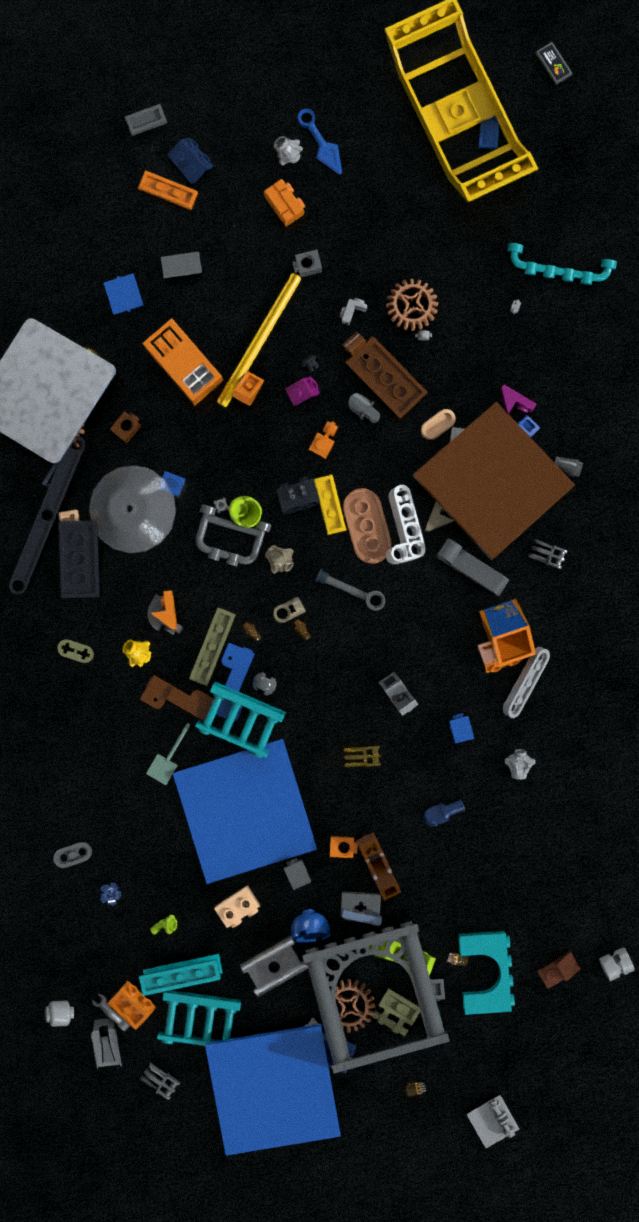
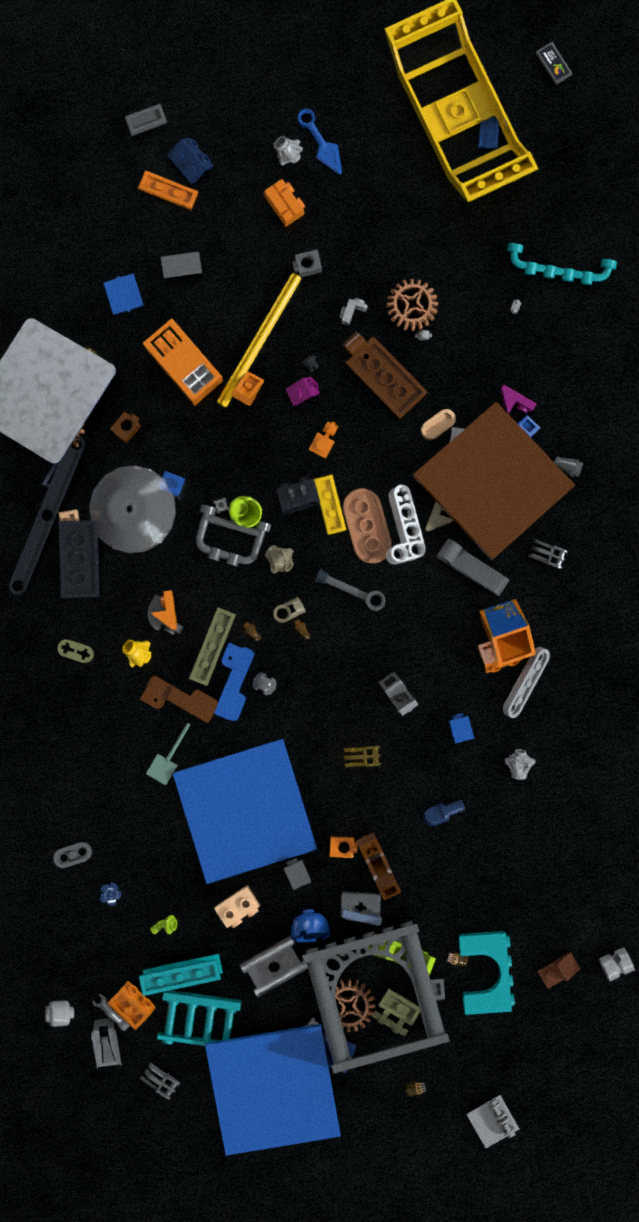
(255, 708): teal fence -> none
(363, 407): dark grey arm -> none

